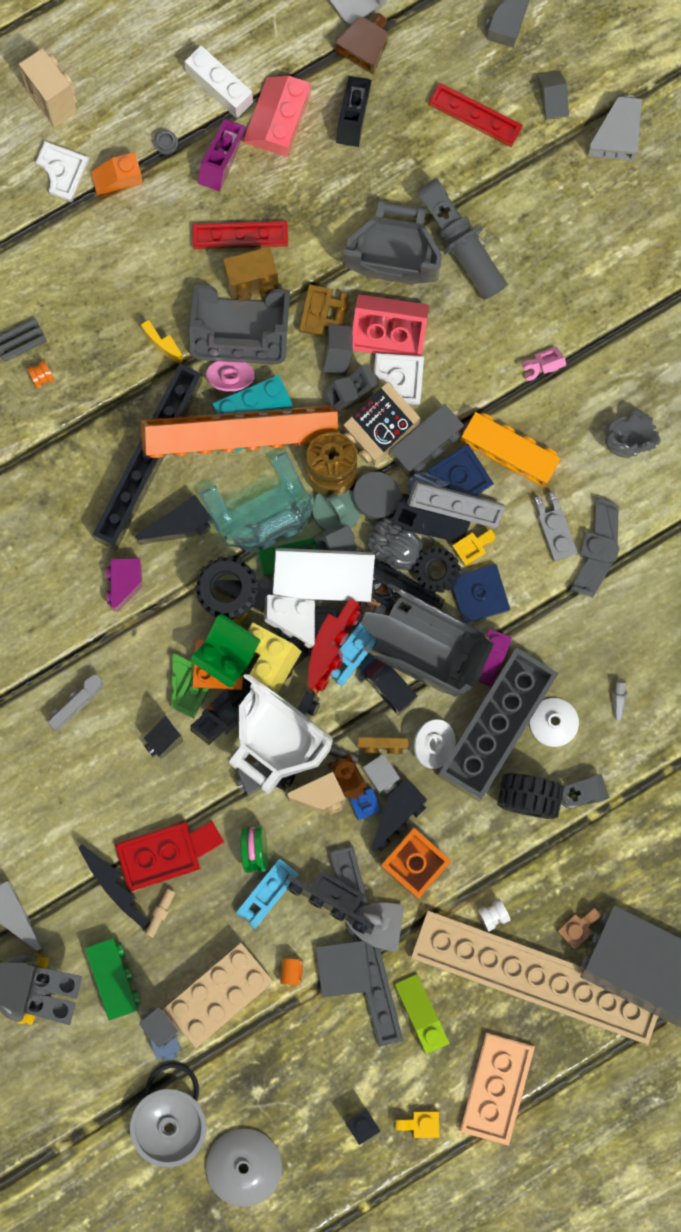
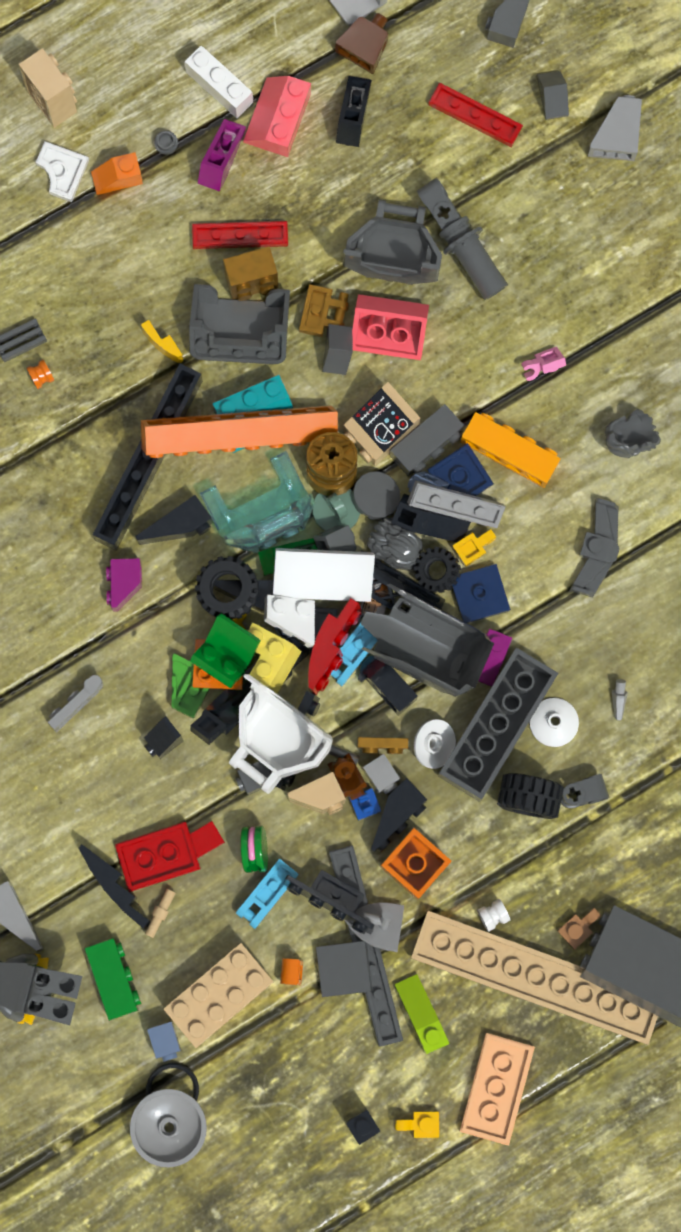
(159, 1026): dark grey brick -> none
(230, 375): bright pink dish -> none
(245, 1147): light grey dish -> none
(352, 389): dark grey brick -> none
(402, 373): white tile -> none
(555, 529): light grey hinge -> none

